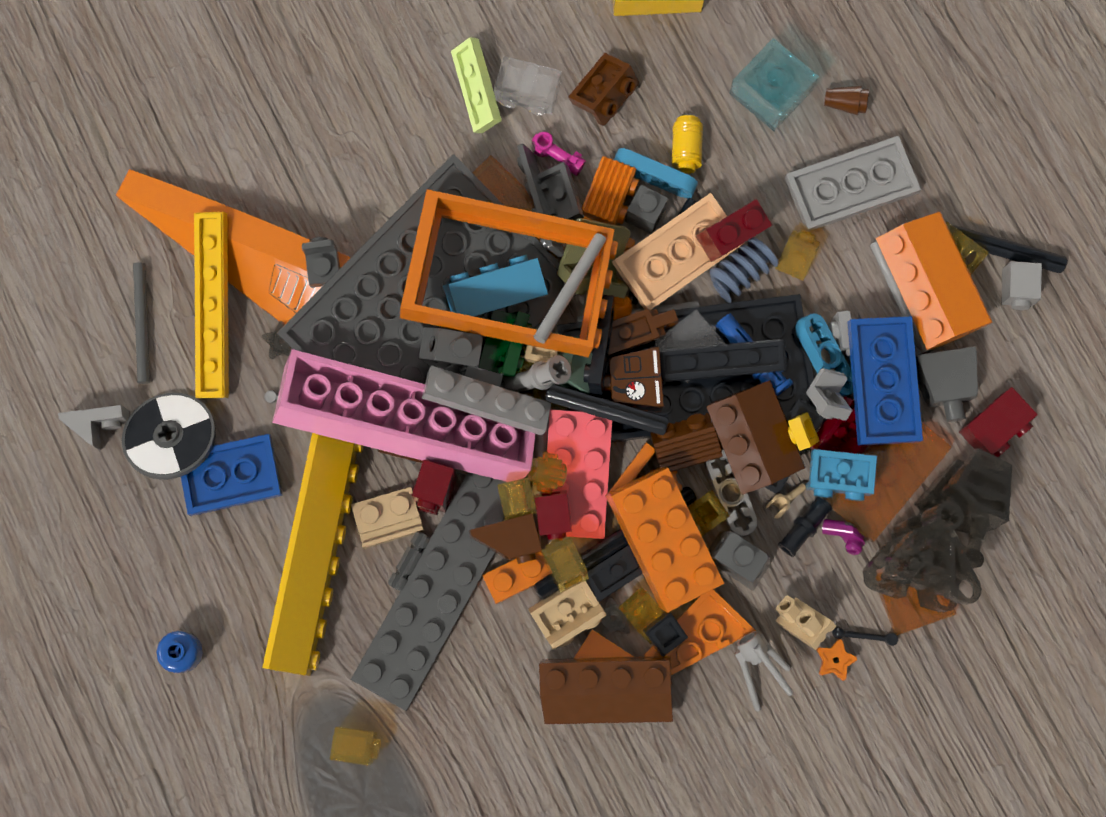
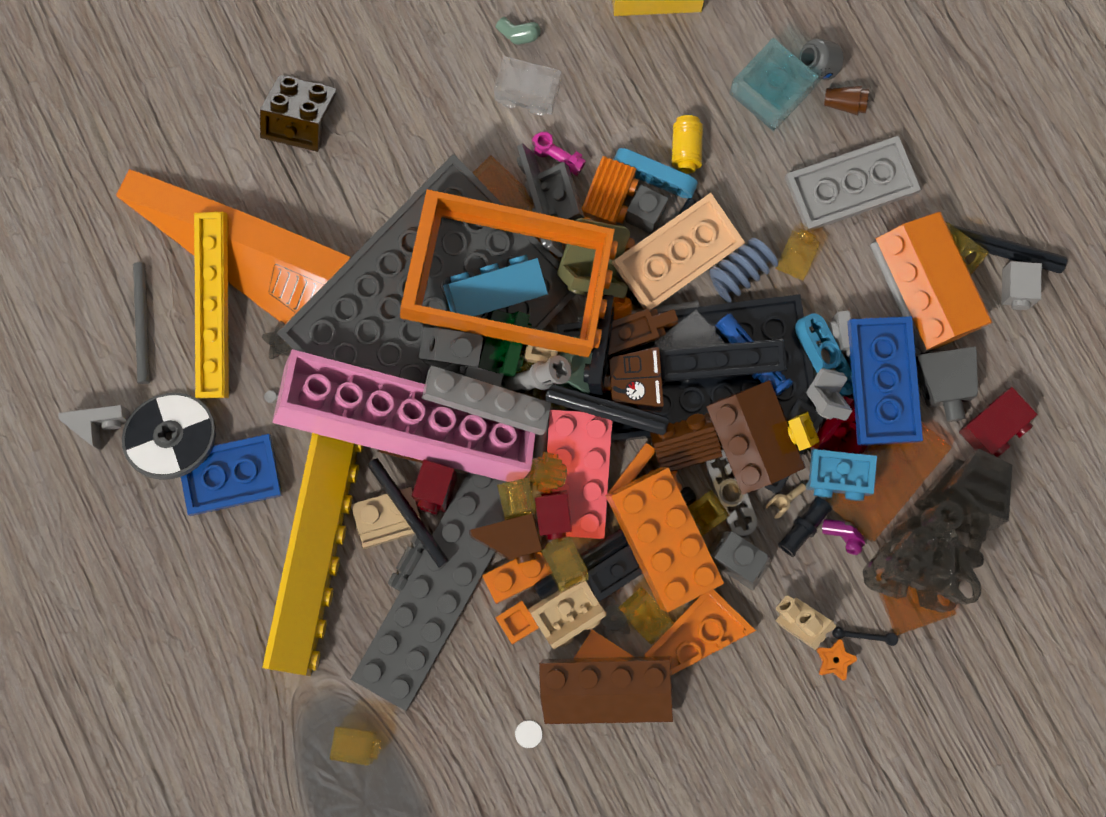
(186, 660): blue head -> none
(295, 112): none -> dark brown bracket
(321, 260): dark grey bracket -> none
(408, 512): none -> black bar
(476, 85): yellowish green plate -> none
(517, 622): none -> orange plate
(520, 33): none -> sand green arm
(528, 734): none -> white sticker
(569, 288): light grey bar -> none
(605, 88): reddish brown bracket -> none
(665, 633): black tile -> none
(733, 230): dark red brick -> none
(756, 649): light grey plant -> none
(822, 58): none -> dark grey head

